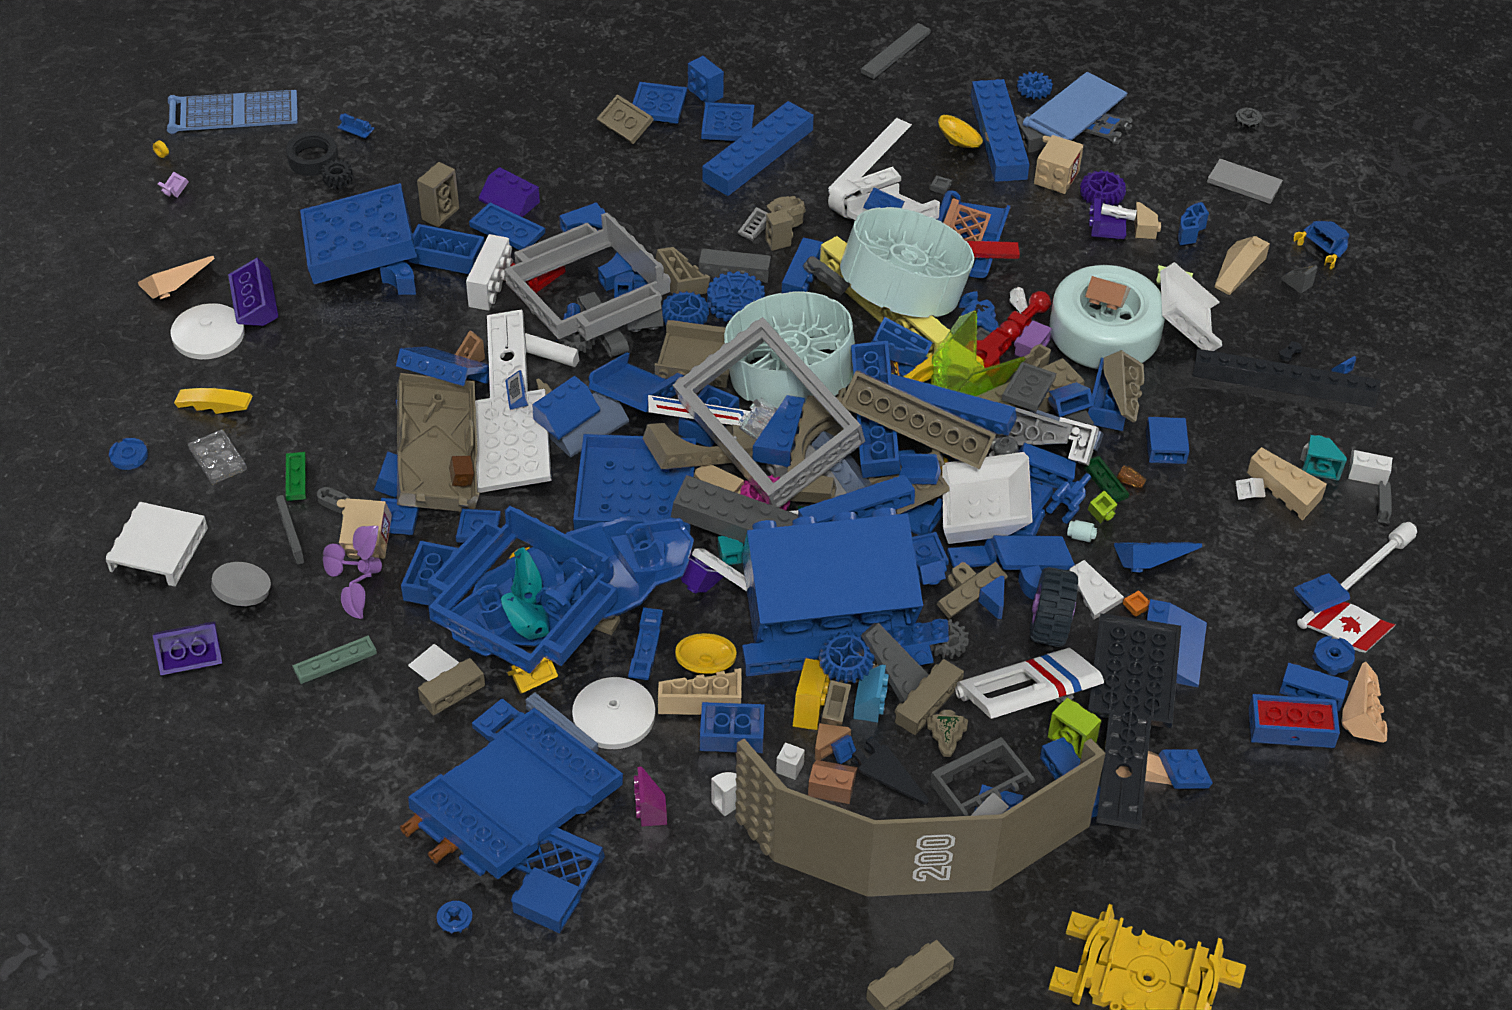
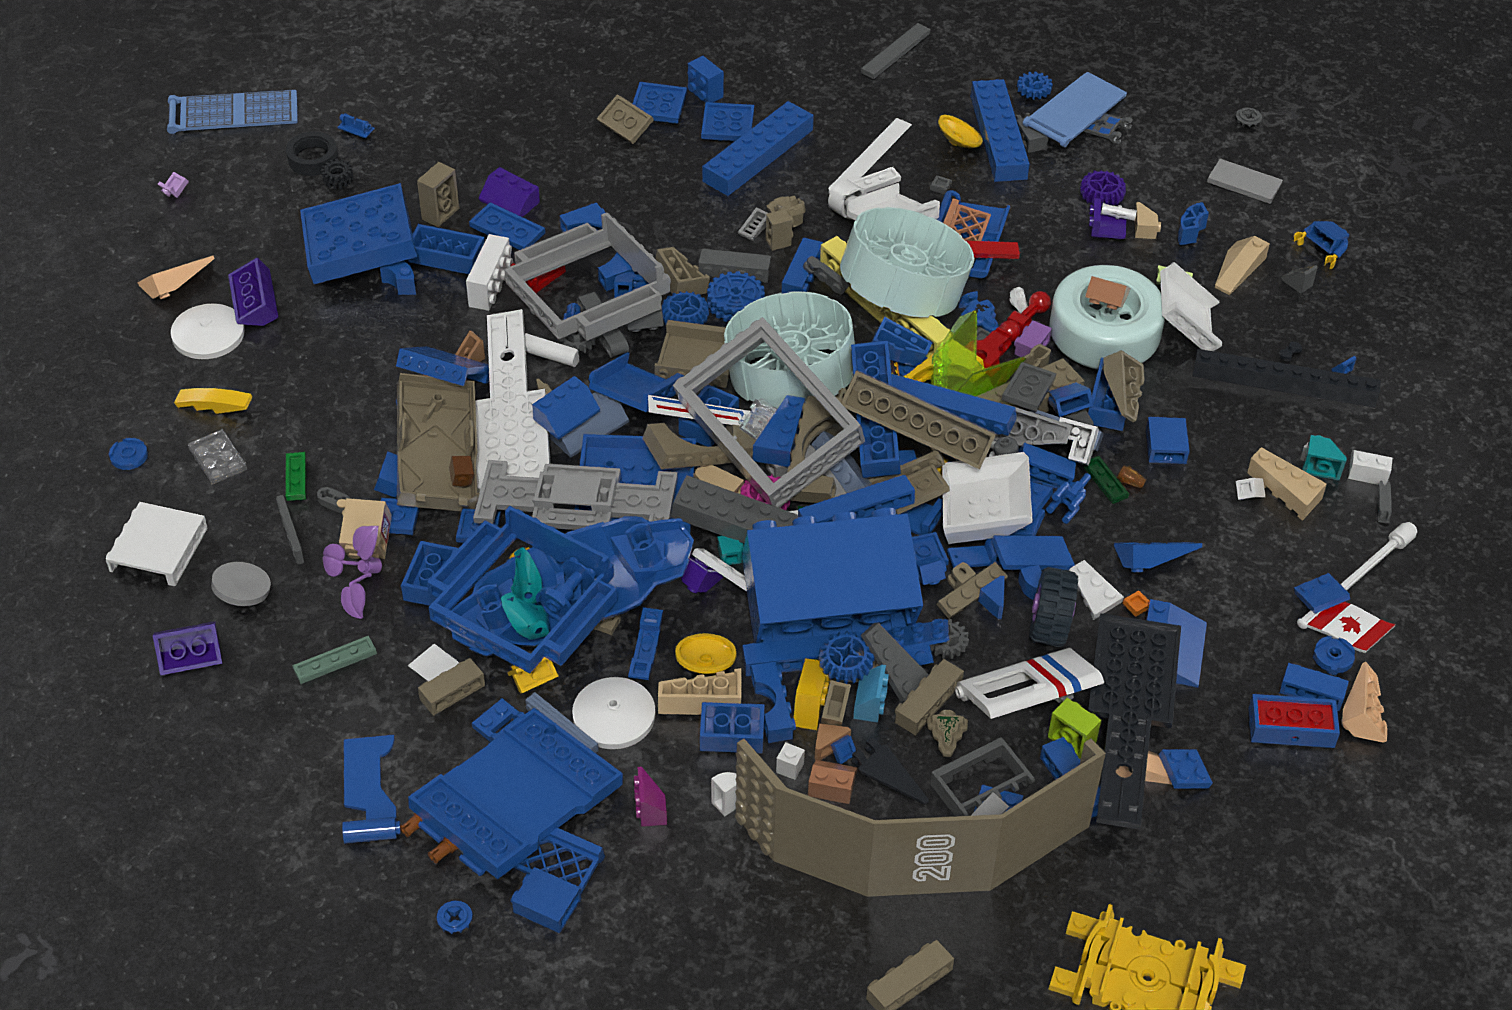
(160, 149): yellow tile -> none
(364, 790): none -> blue door
(516, 390): slope -> none
(576, 486): none -> light grey piece
(767, 682): none -> blue arch
(882, 199): blue tile -> none
(920, 468): blue panel -> none
(1058, 163): tan container -> none
(1082, 531): light aqua brick -> none
(1103, 507): lime brick -> none

